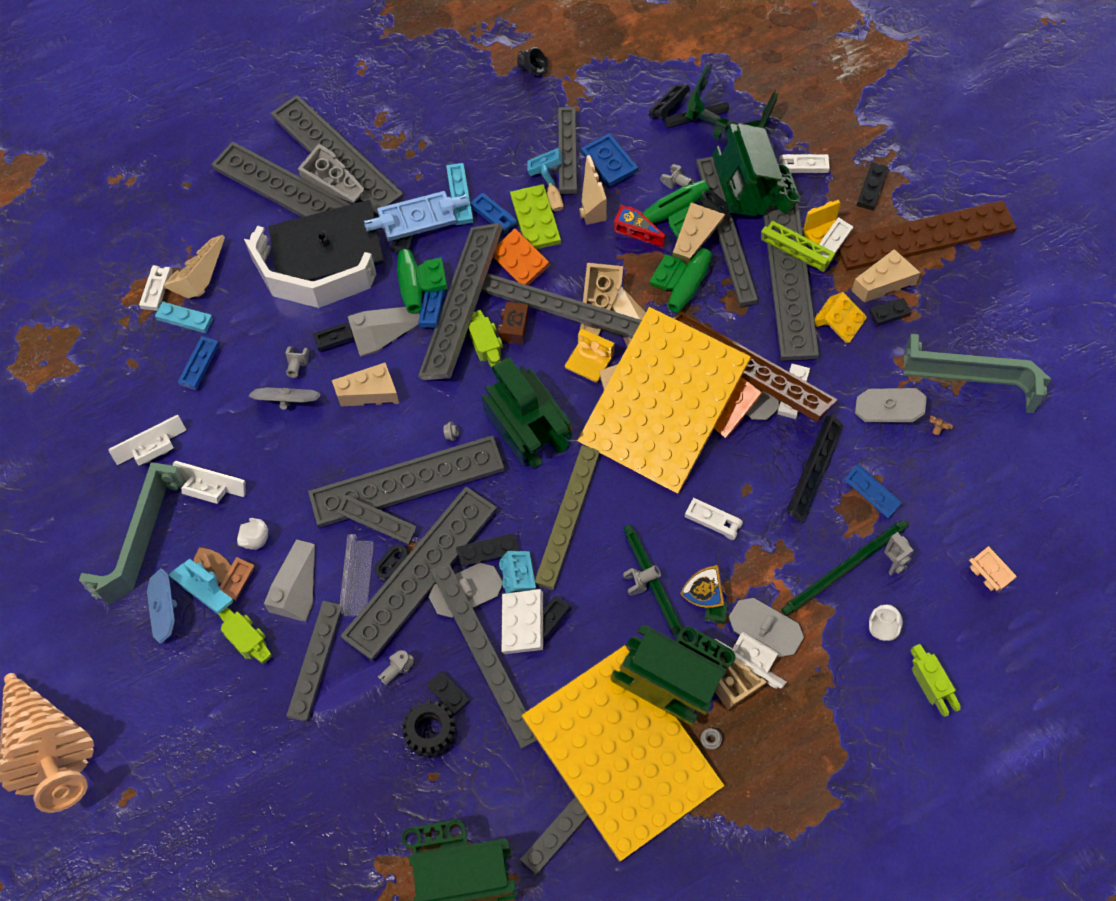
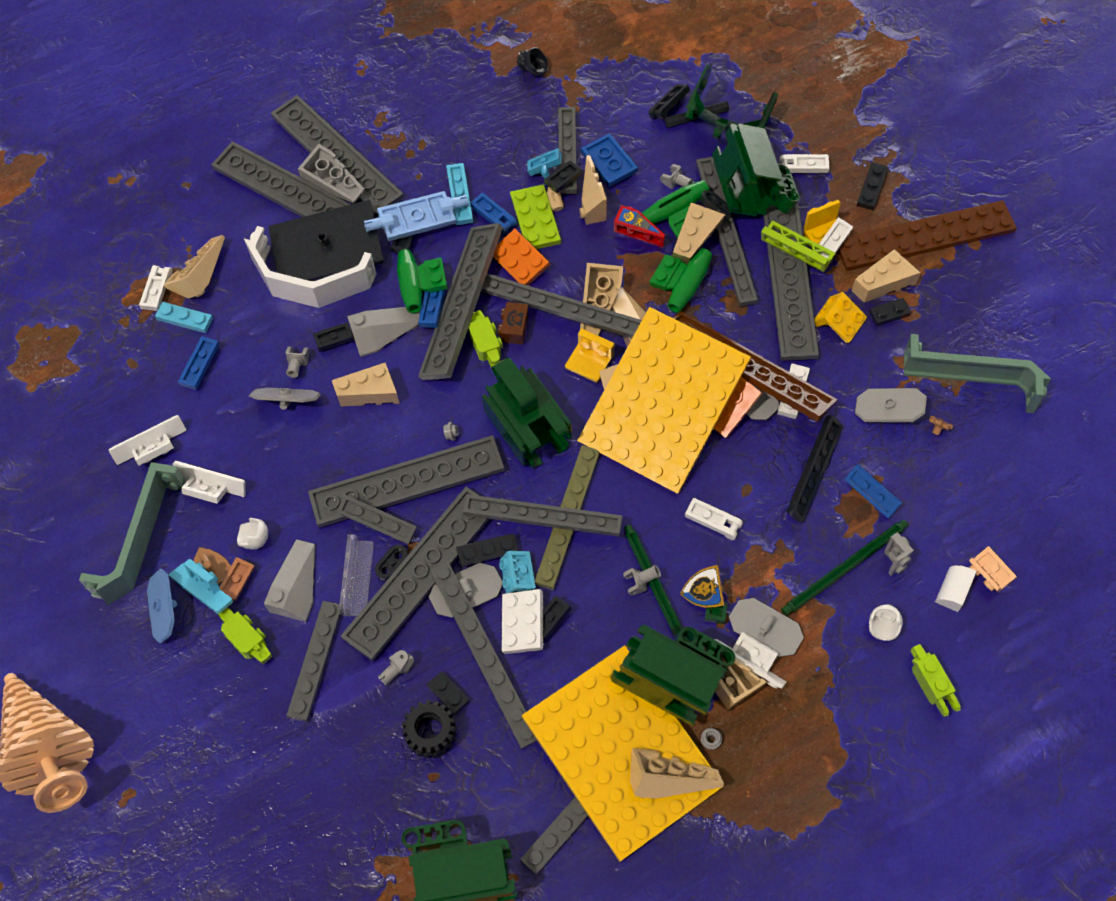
(542, 515): none -> dark grey plate
(563, 176): none -> black plate
(663, 777): none -> tan wedge
(955, 587): none -> white brick

